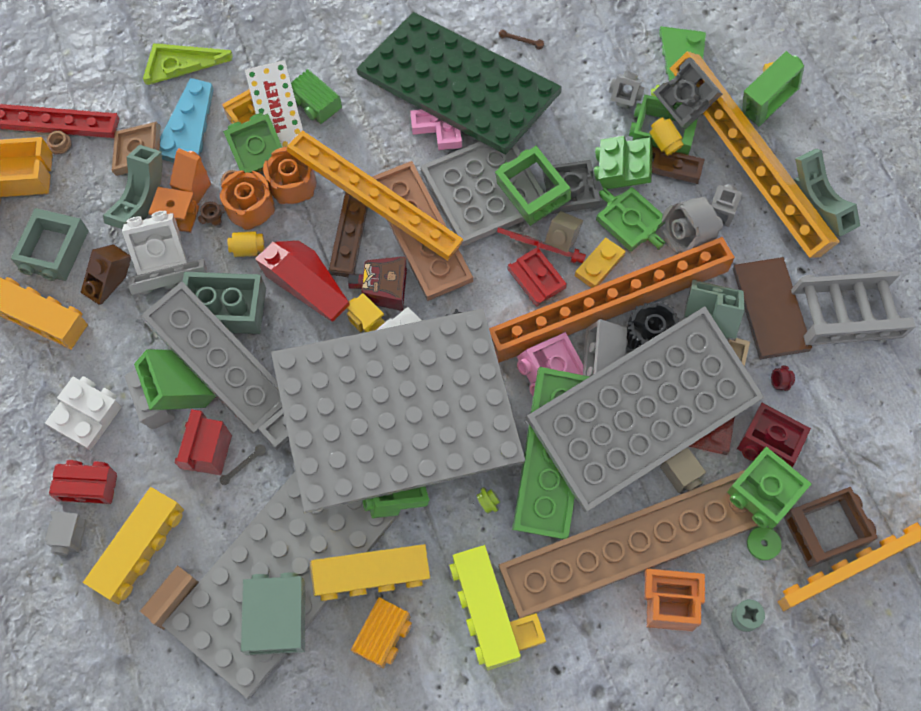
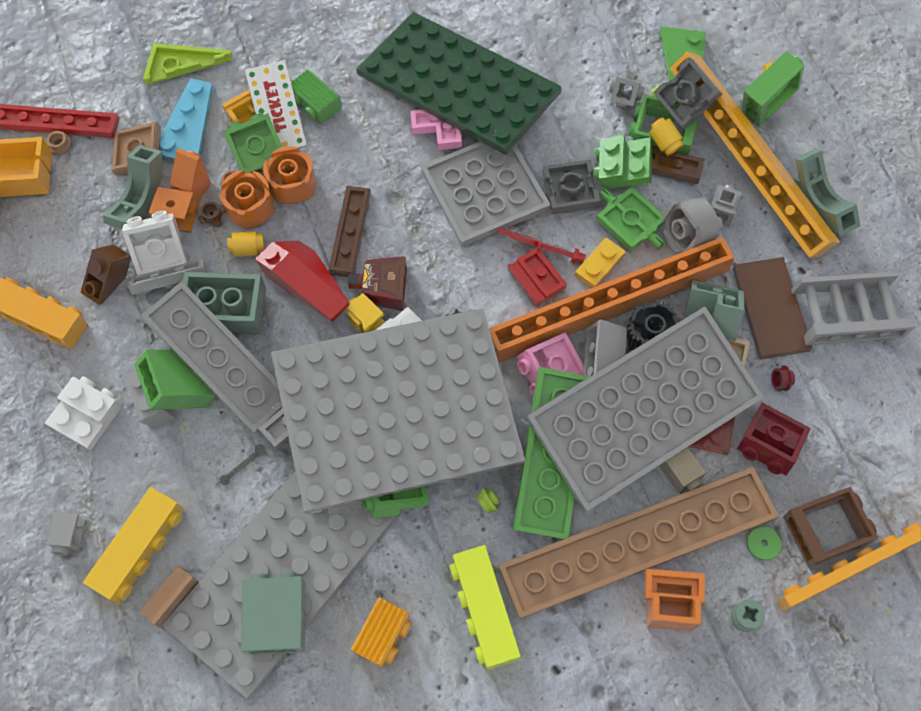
(46, 220): sand green window -> none
(83, 482): red brick -> none
(204, 444): red plate -> none
(369, 570): yellow brick -> none
(375, 195): light orange plate -> none
(432, 271): nougat plate -> none
(528, 632): yellow plate -> none
(539, 44): reddish brown hinge -> none
(544, 204): bright green window -> none
(563, 231): dark tan brick -> none
(768, 489): bright green plate -> none

